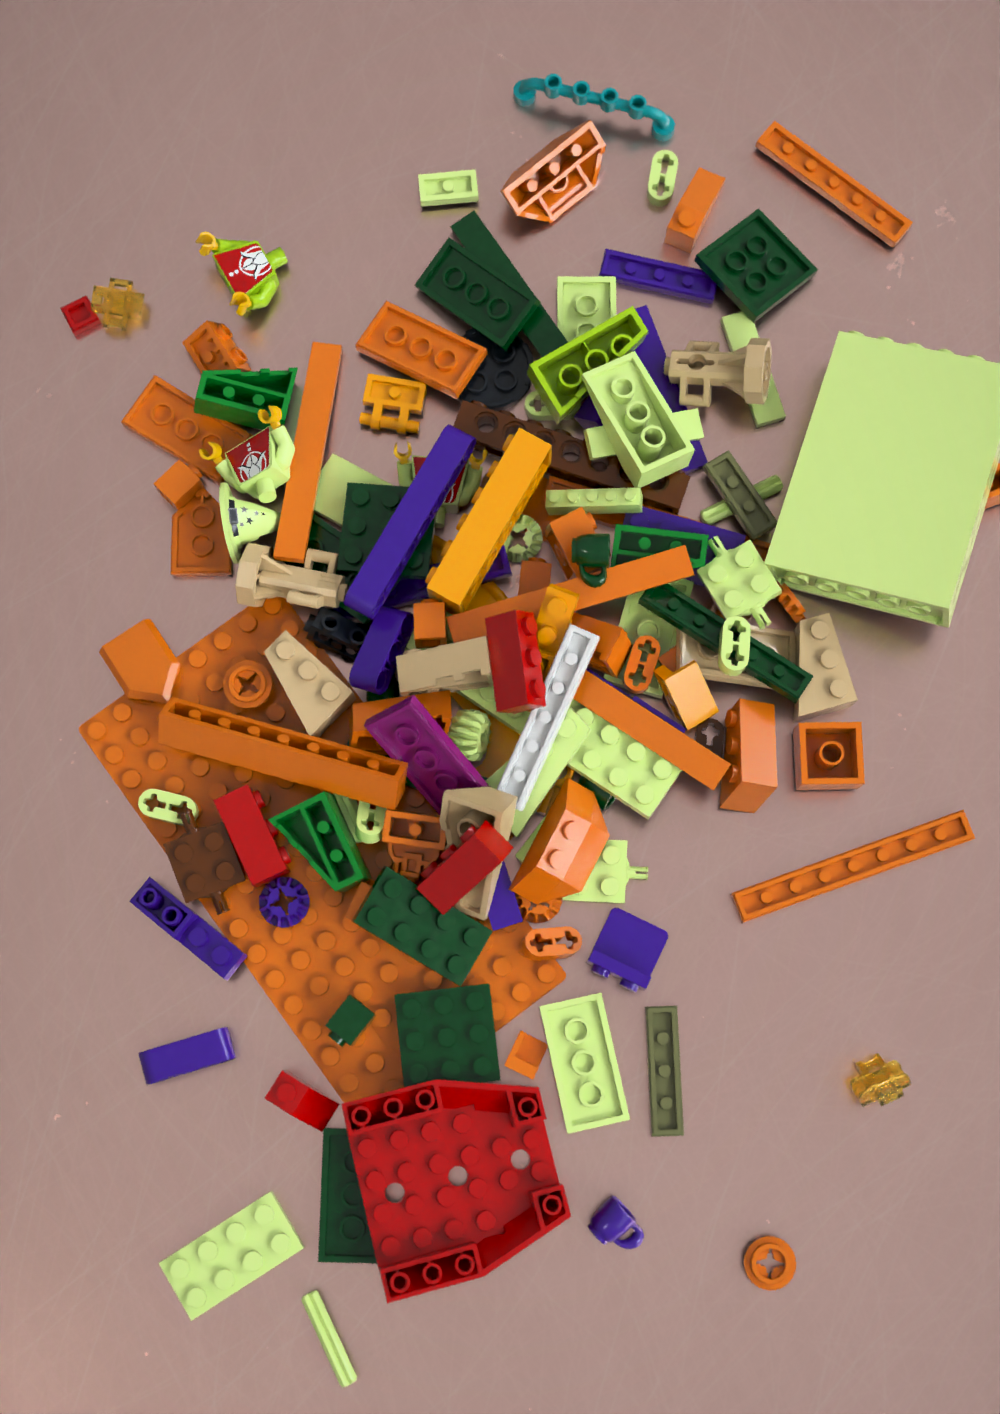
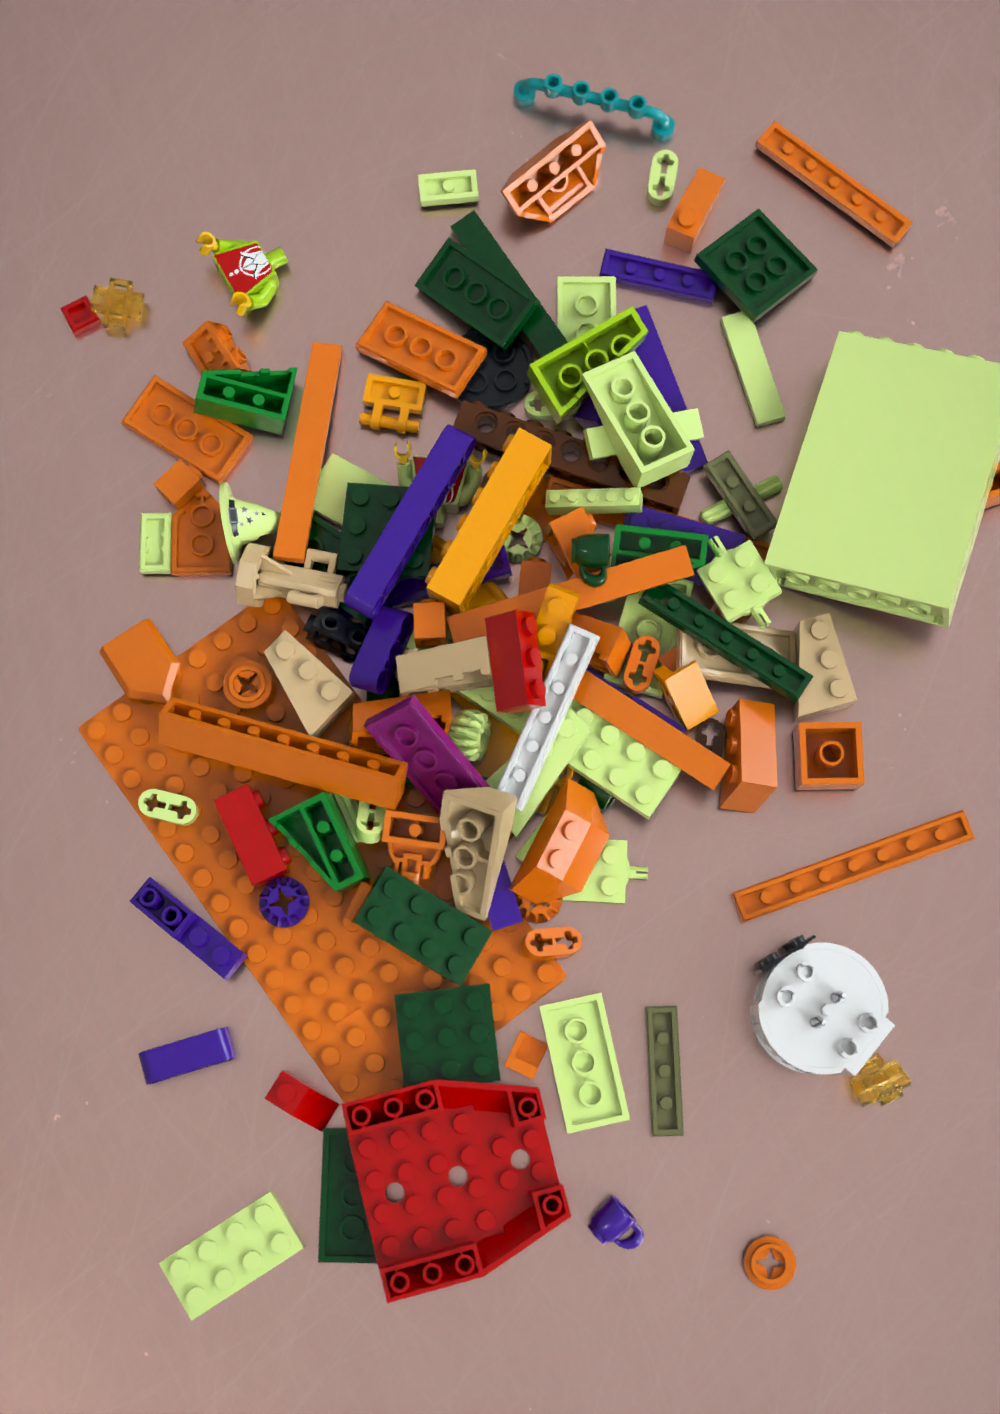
(155, 543): none -> yellowish green plate
(204, 862): reddish brown plate -> none
(260, 461): torso -> none
(329, 1338): yellowish green axle -> none
(349, 1021): dark green brick -> none
(463, 866): red brick -> none
(627, 949): dark purple bracket -> none
(741, 646): yellowish green beam -> none
(742, 371): tan piece -> none
(791, 603): orange gear -> none
(819, 1008): none -> white piece

